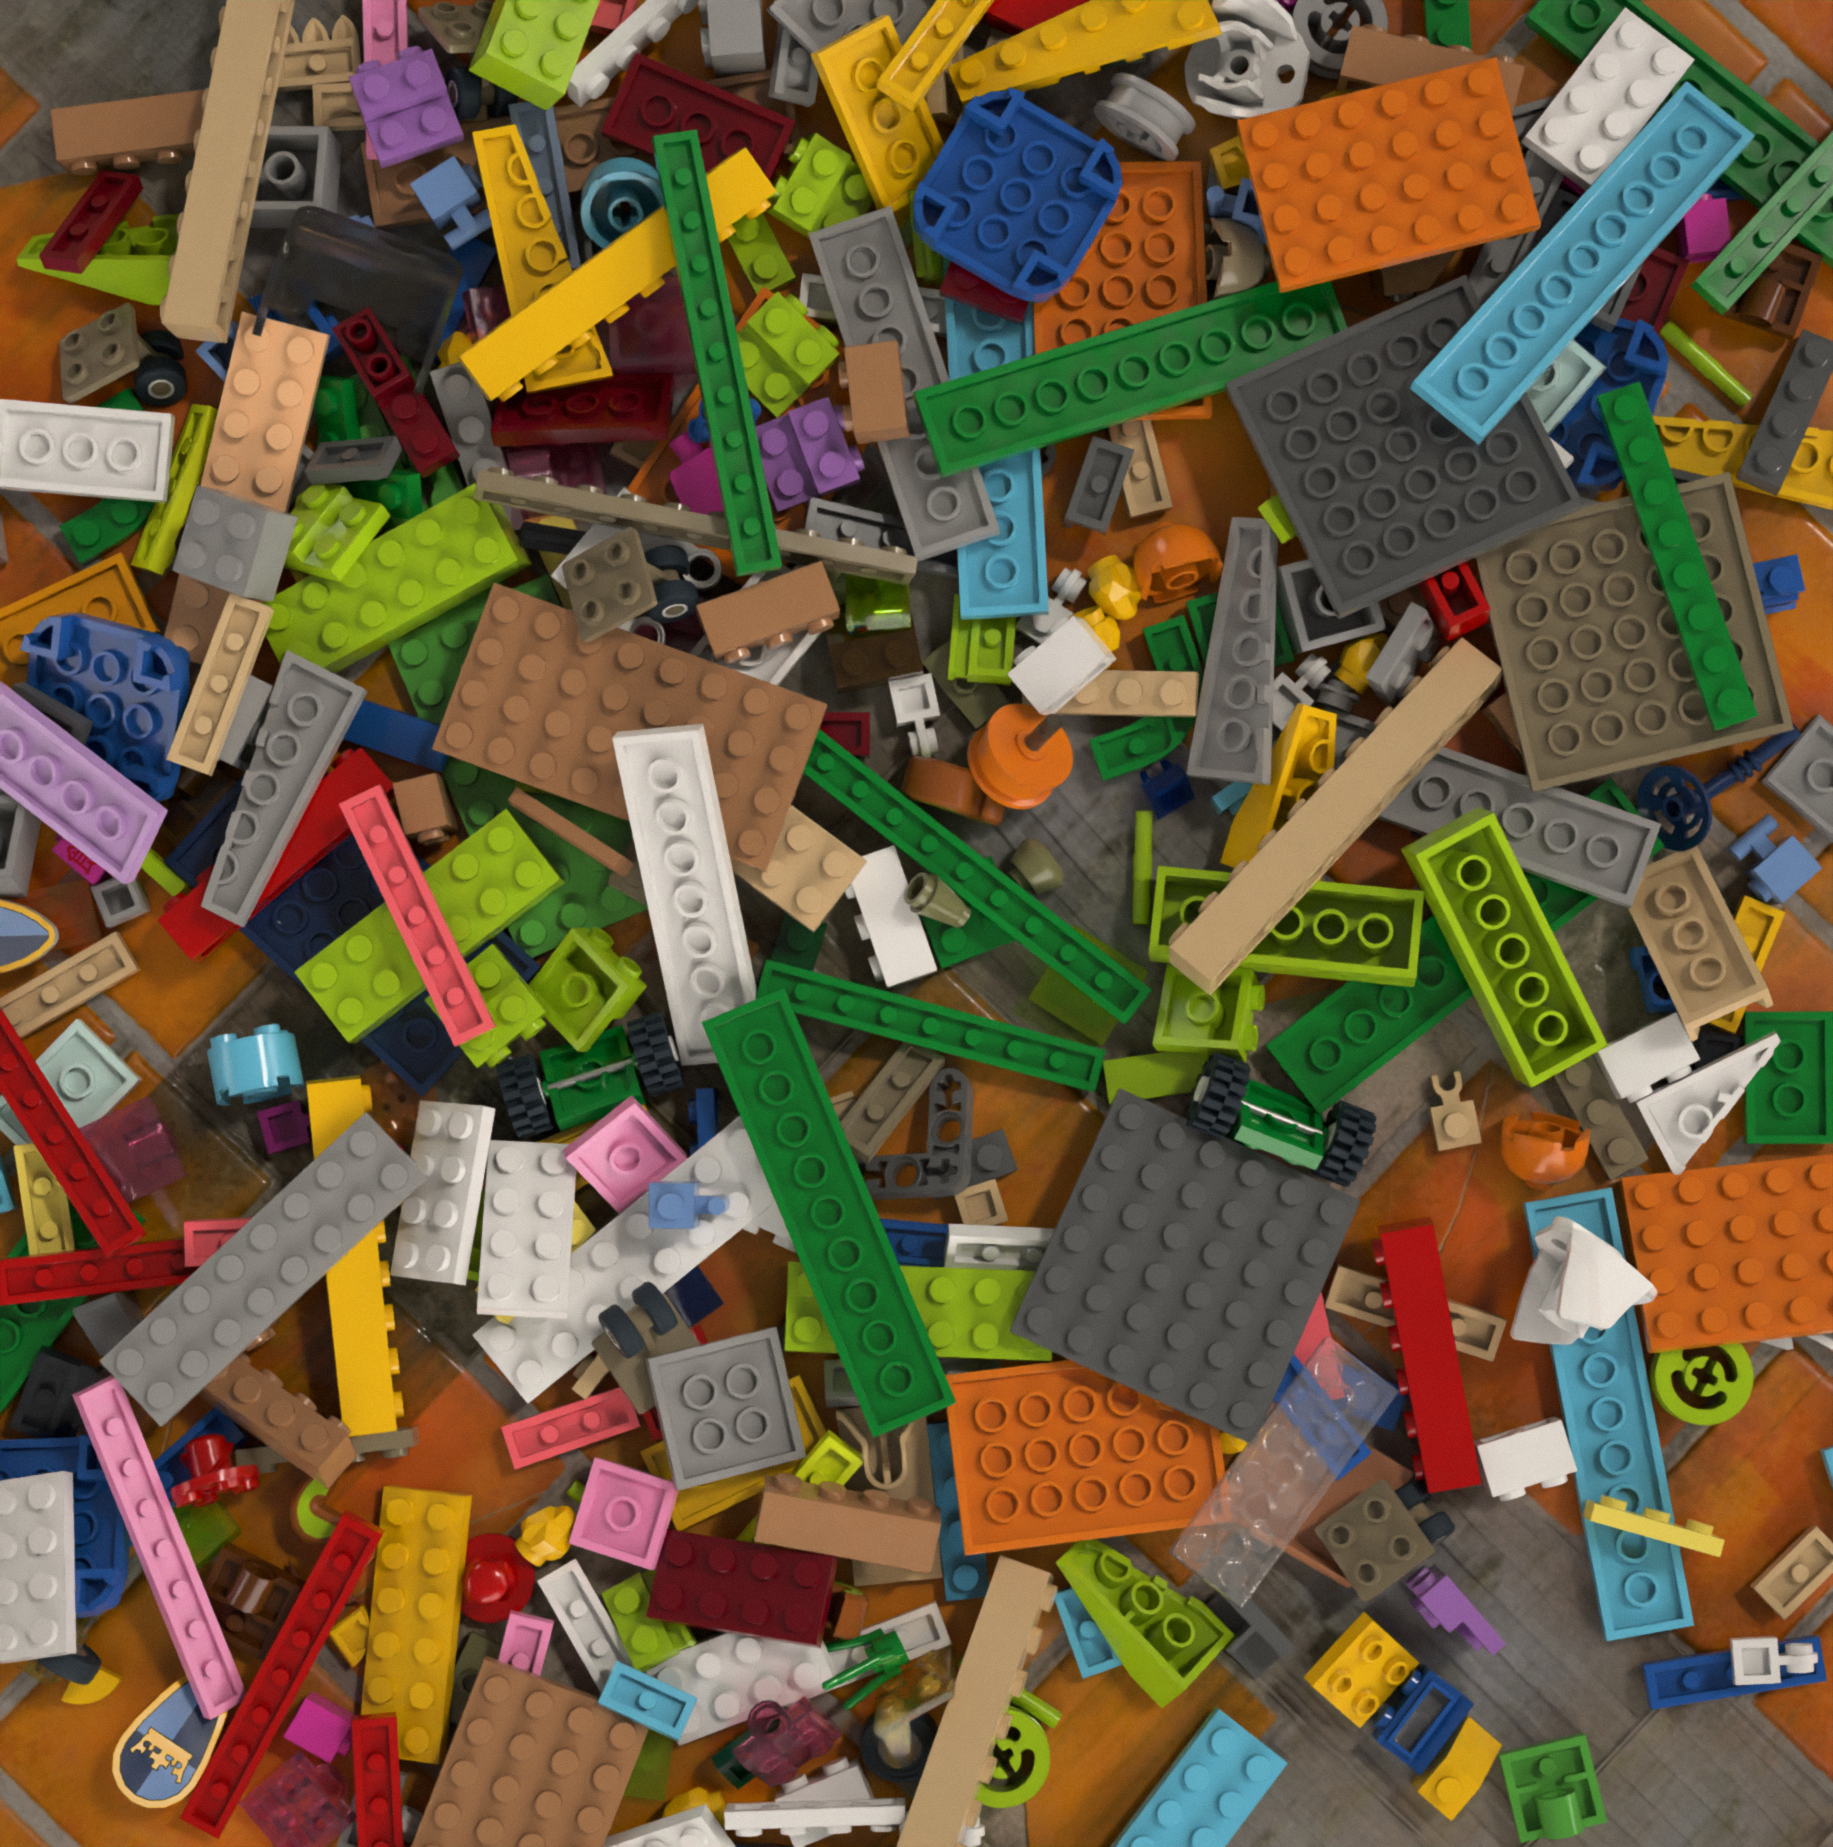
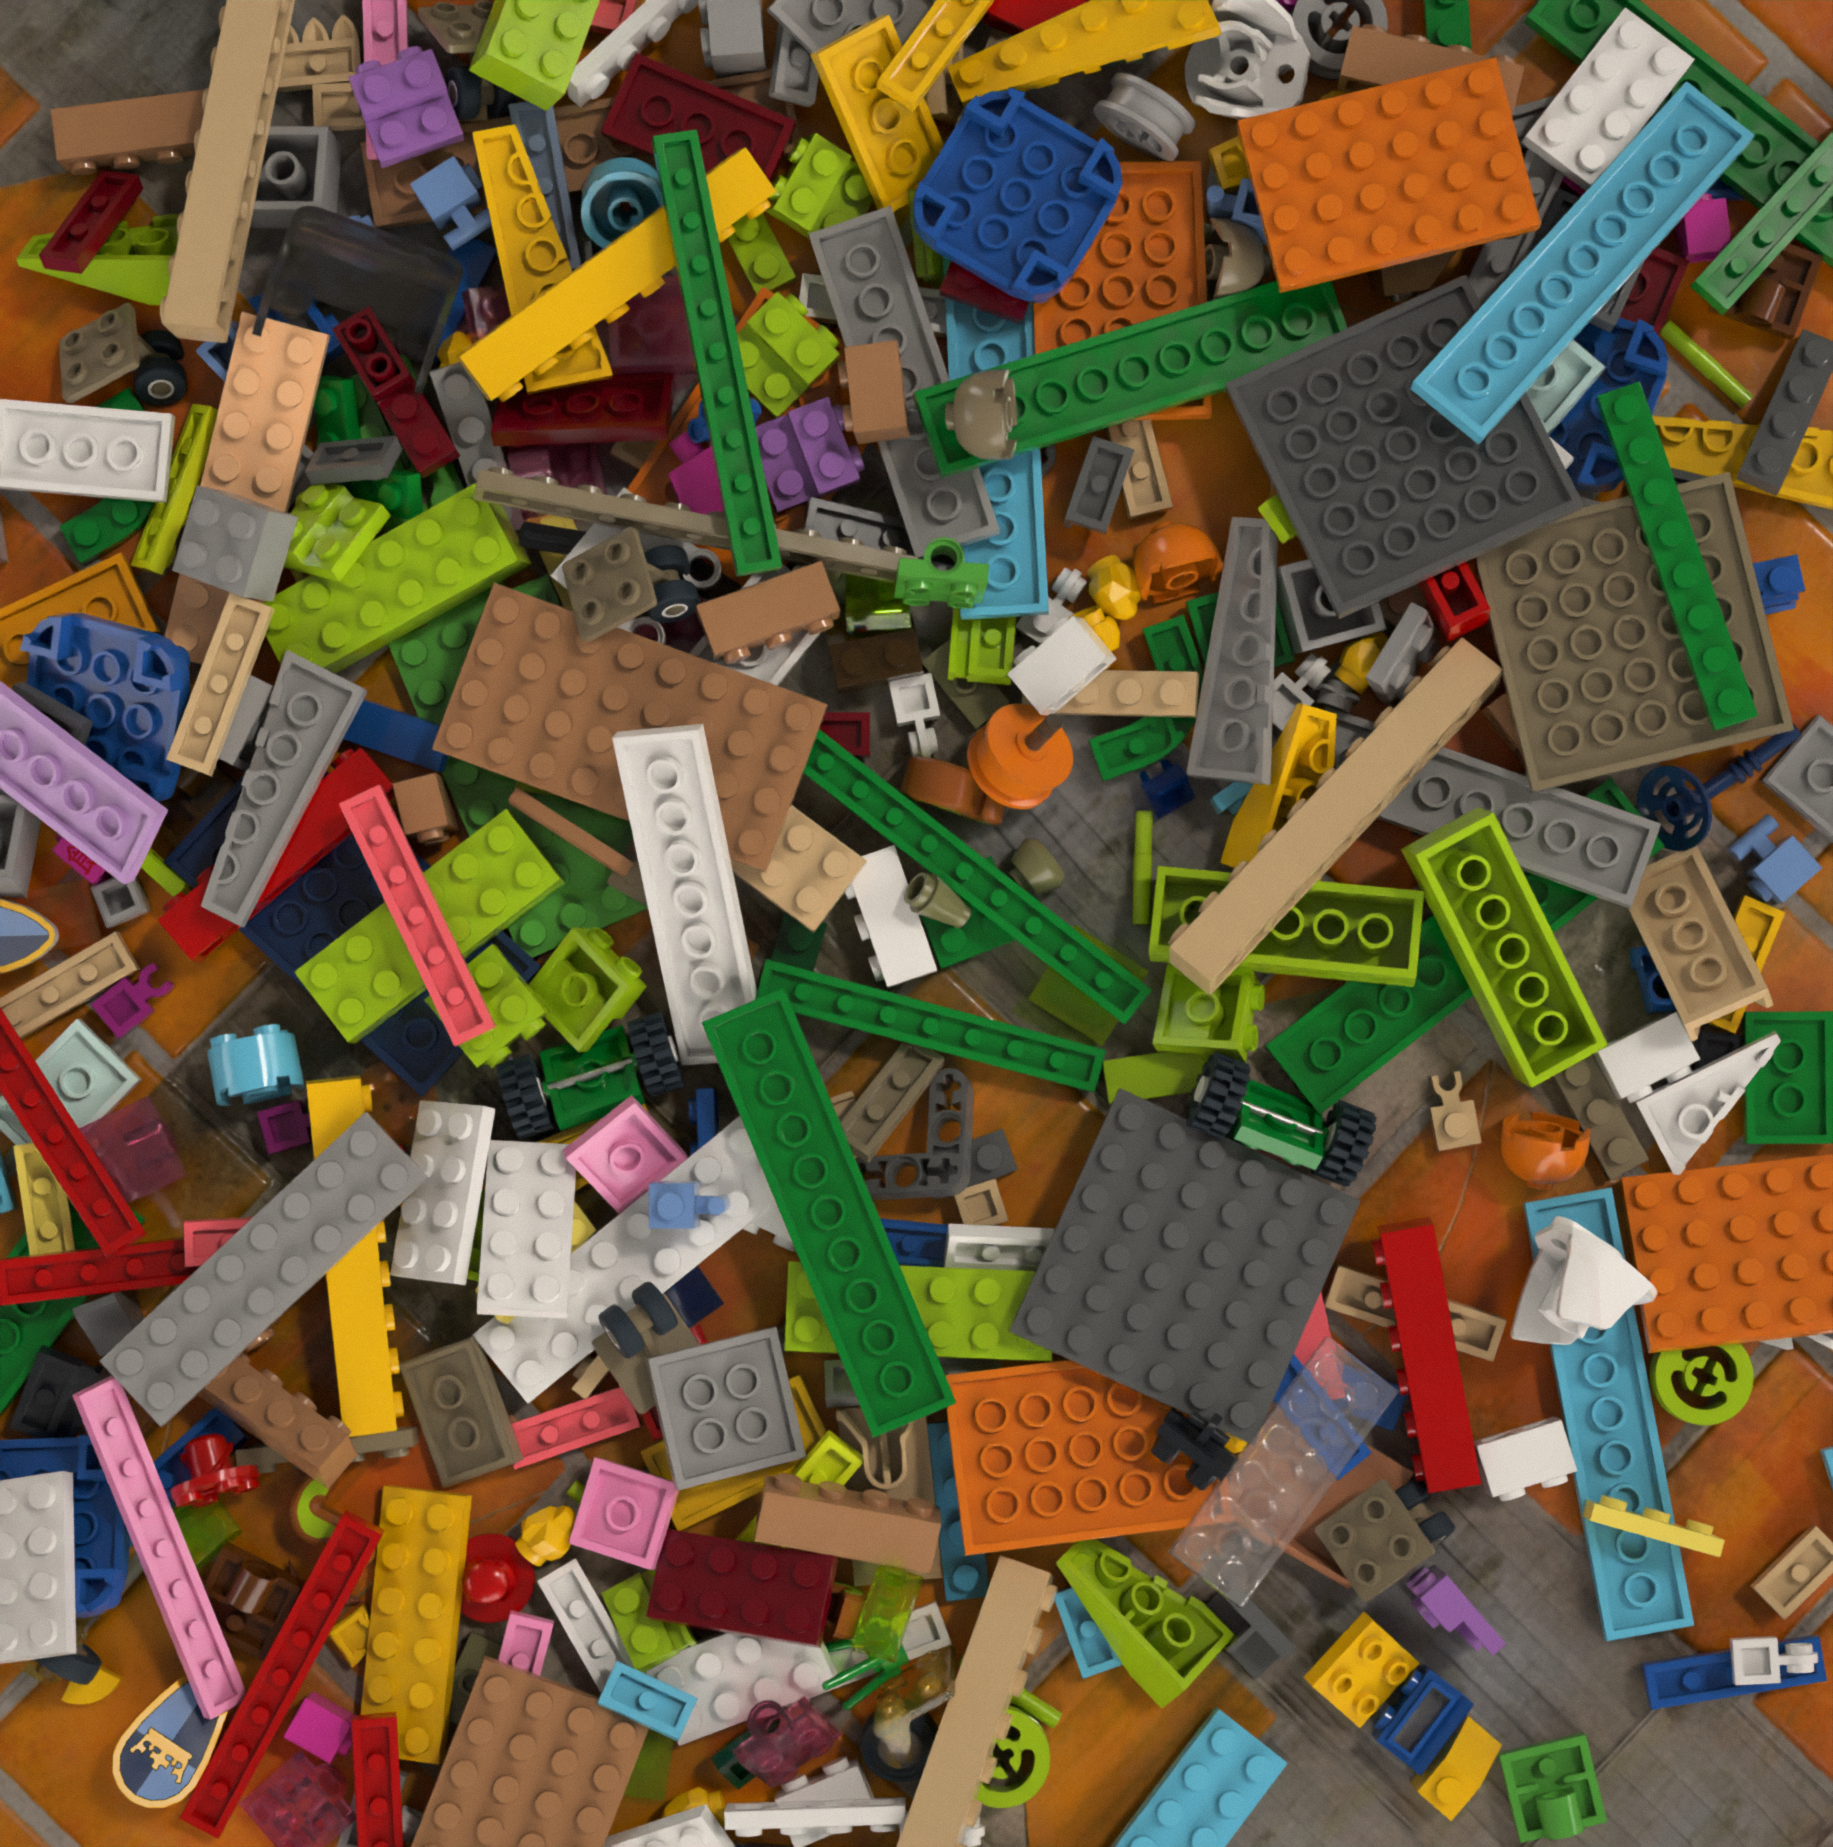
(127, 1004): none -> magenta plate
(460, 1411): none -> dark tan tile
(886, 1613): none -> clear neon green plate
(960, 586): none -> bright green plate
(984, 414): none -> dark tan cylinder
(1199, 1441): none -> black hips

